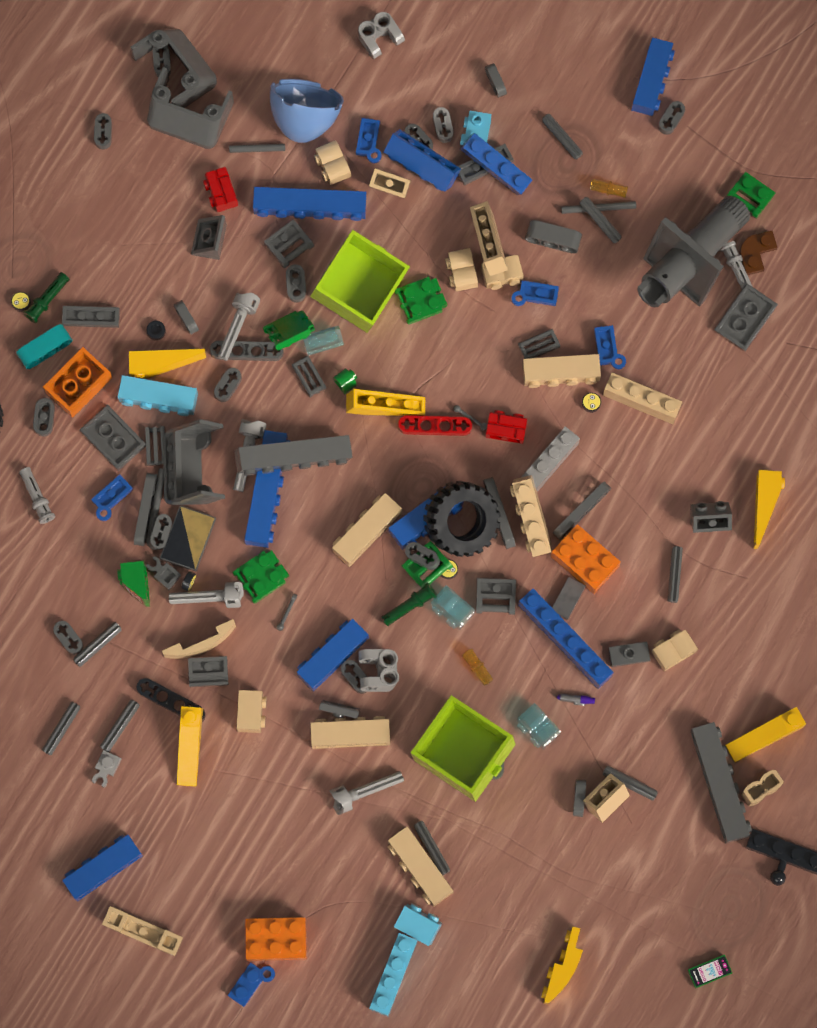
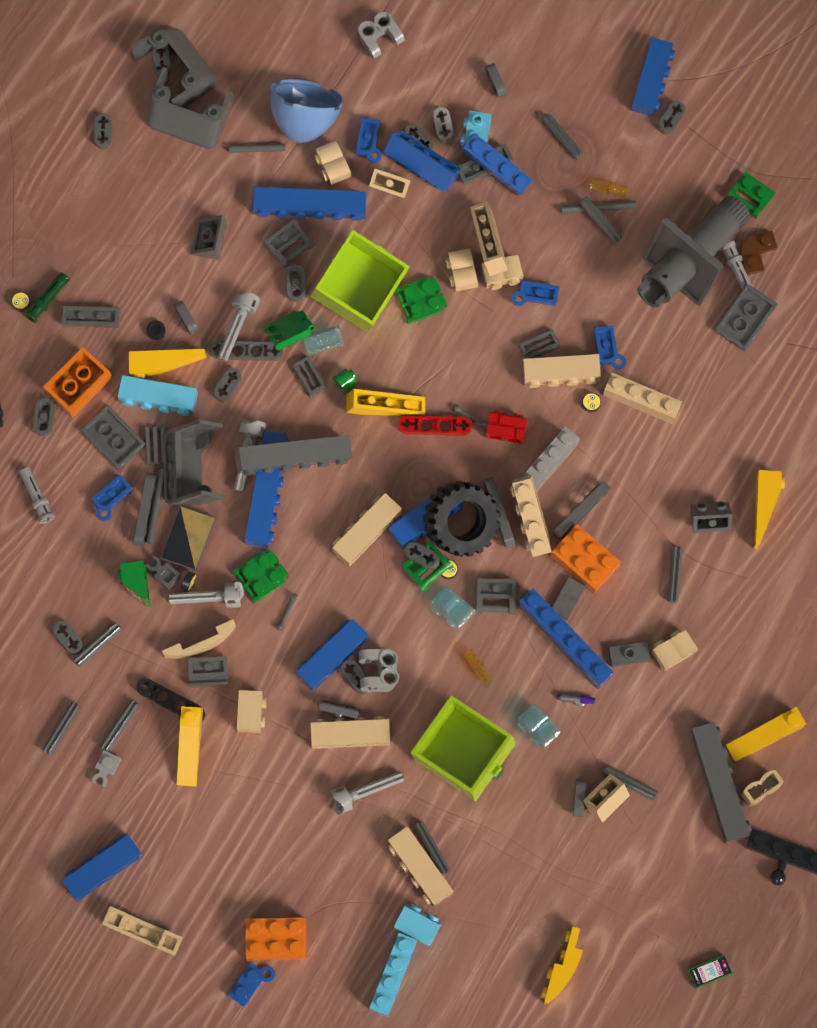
(44, 346): teal beam -> none
(155, 530): dark grey beam -> none
(221, 189): red brick -> none
(416, 600): dark green pin -> none
(553, 236): dark grey beam -> none

